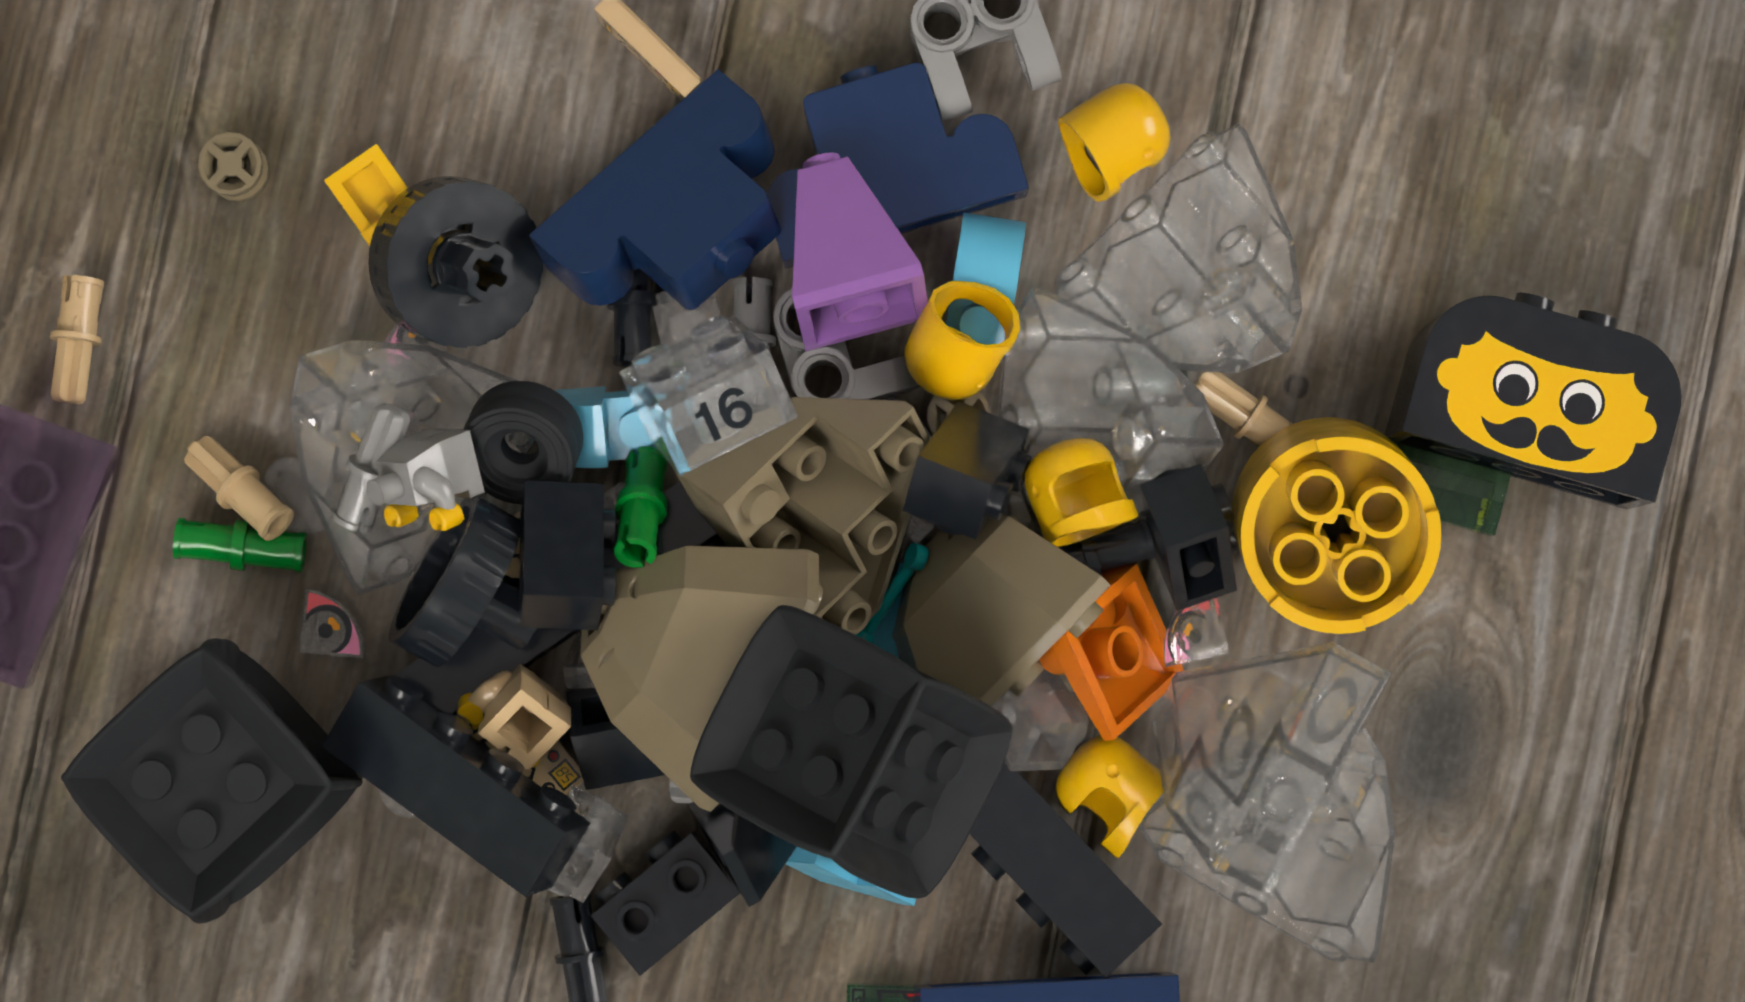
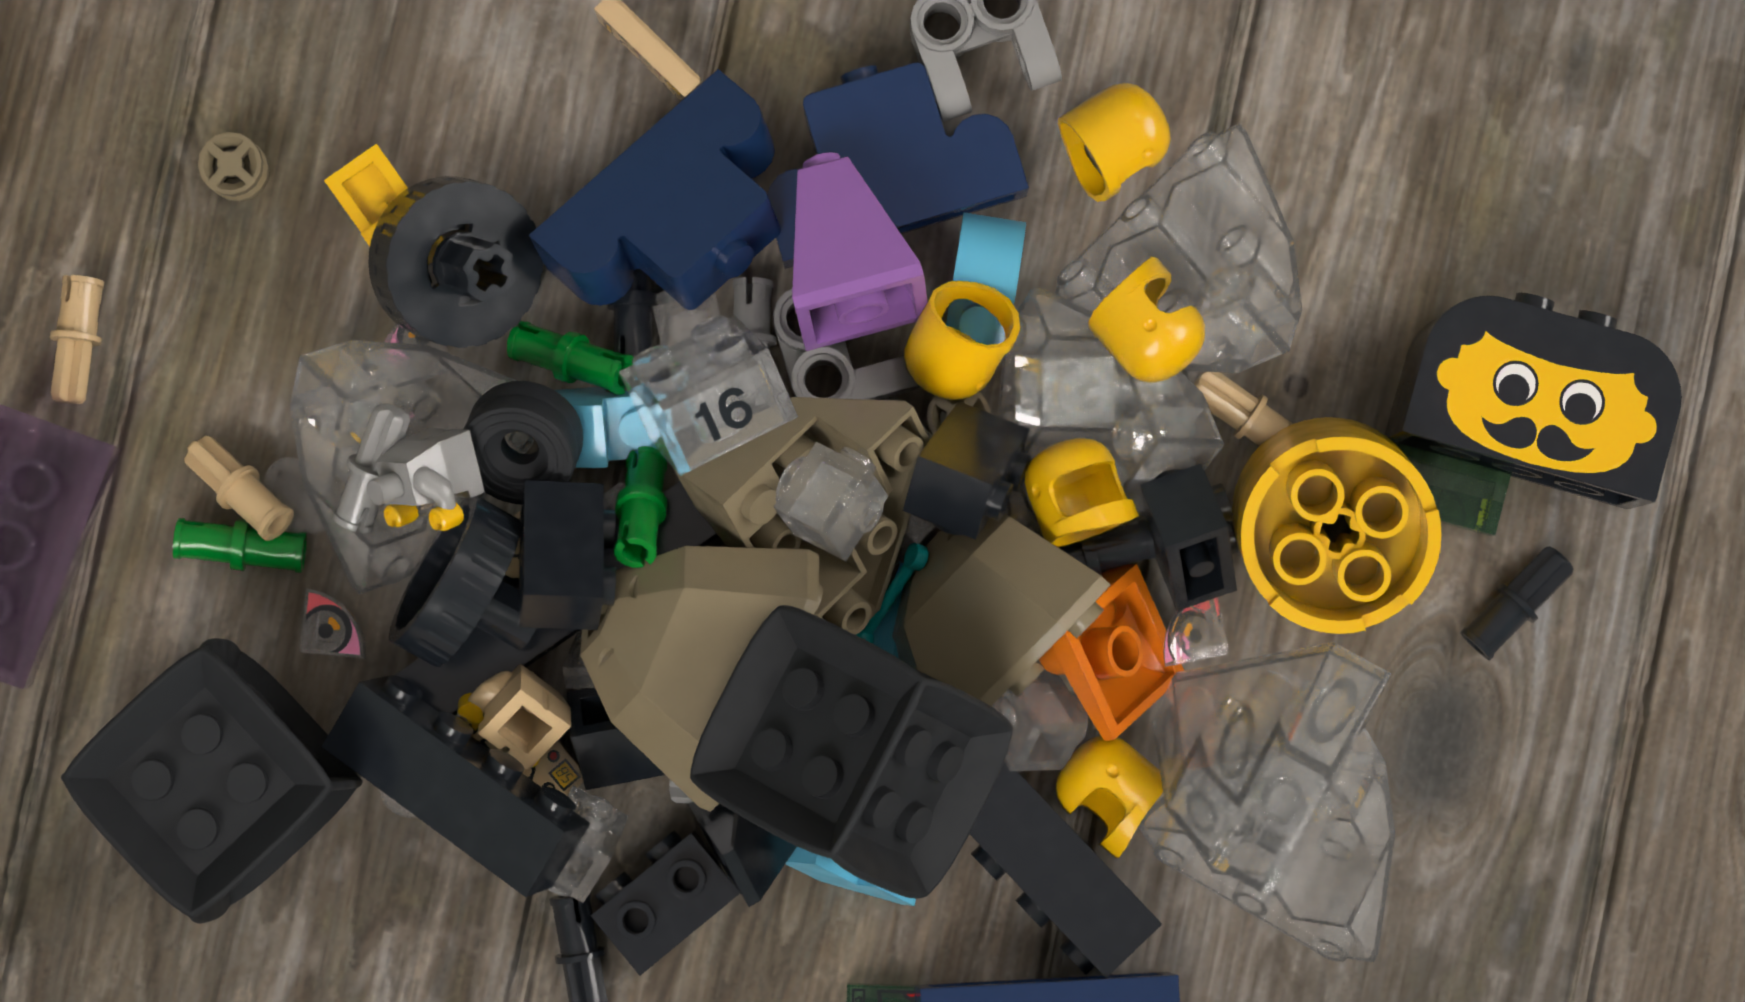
(568, 356): none -> green pin
(830, 498): none -> clear brick
(1066, 388): none -> clear brick
(1142, 337): none -> yellow helmet
(1518, 602): none -> black axle

